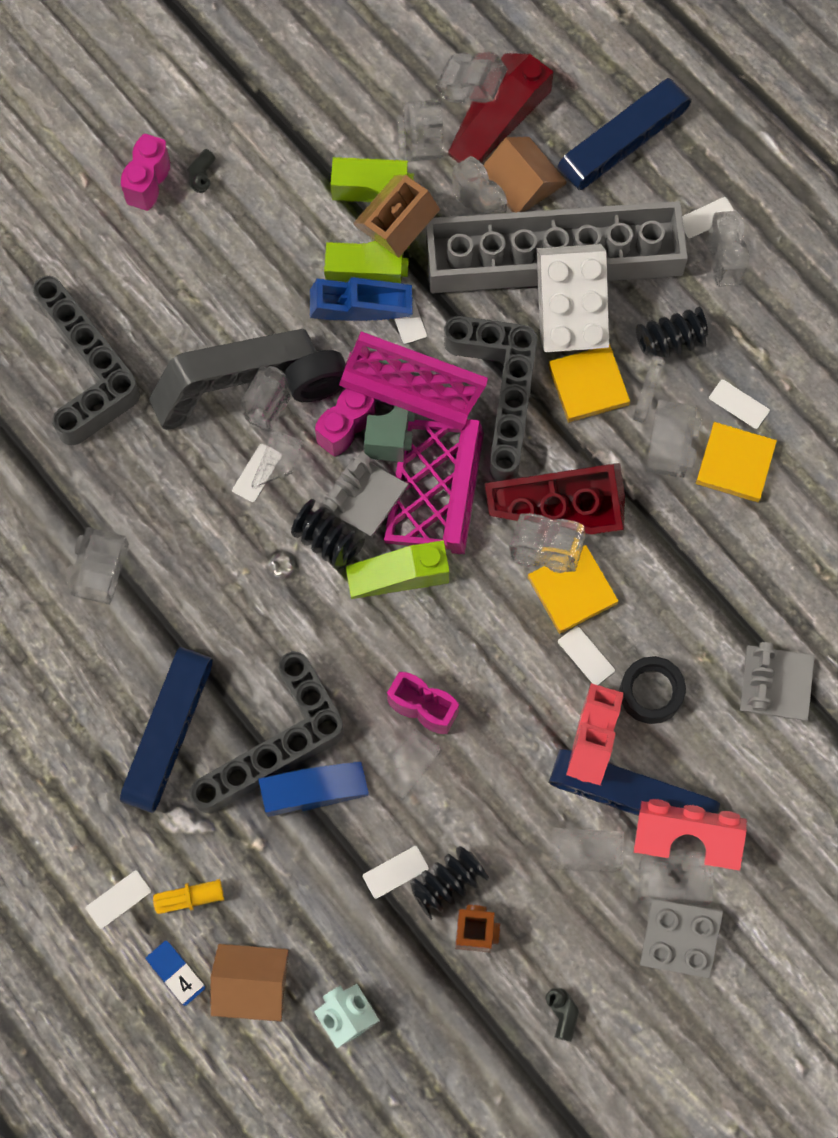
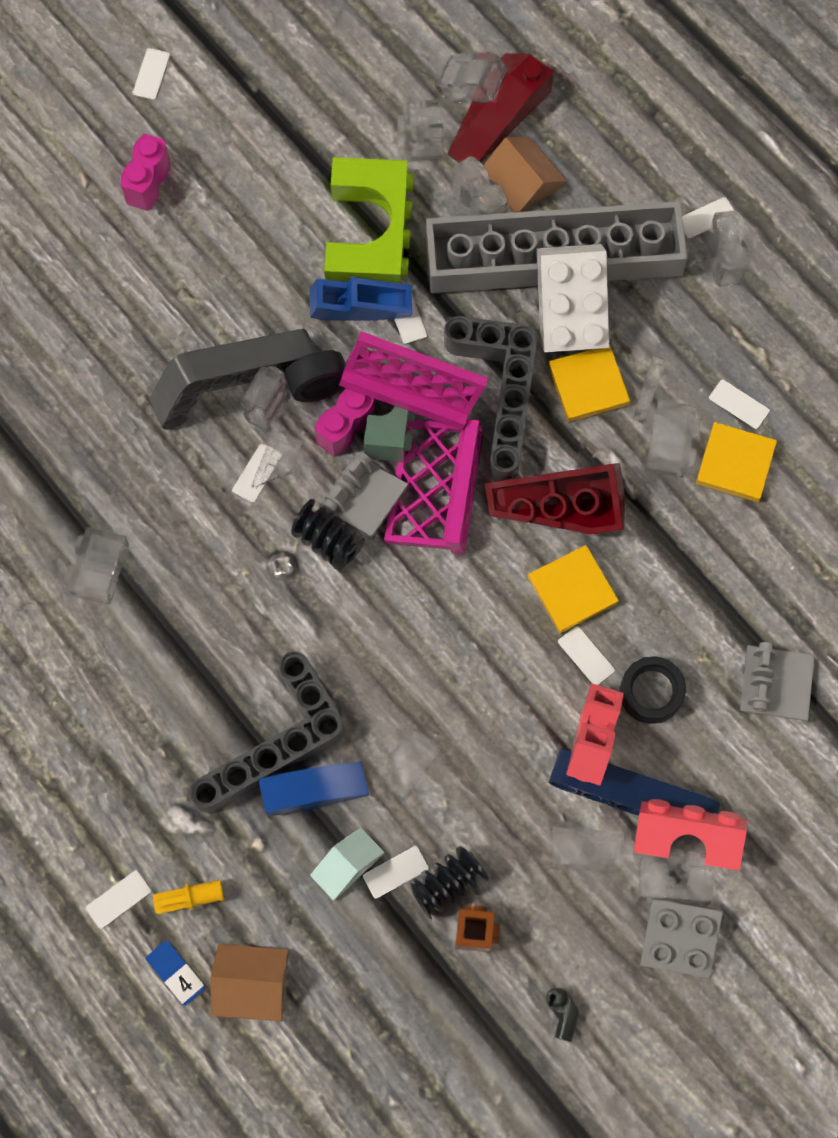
(91, 356): dark grey beam -> none
(151, 73): none -> white sticker
(166, 730): dark blue beam -> none
(197, 171): pearl dark grey arm -> none
(346, 863): none -> light aqua slope
(346, 1014): light aqua brick -> none
(398, 214): medium nougat slope -> none
(399, 570): lime slope -> none
(431, 706): dark pink brick -> none
(547, 543): clear brick -> none
(624, 134): dark blue beam -> none
(673, 333): black piece -> none

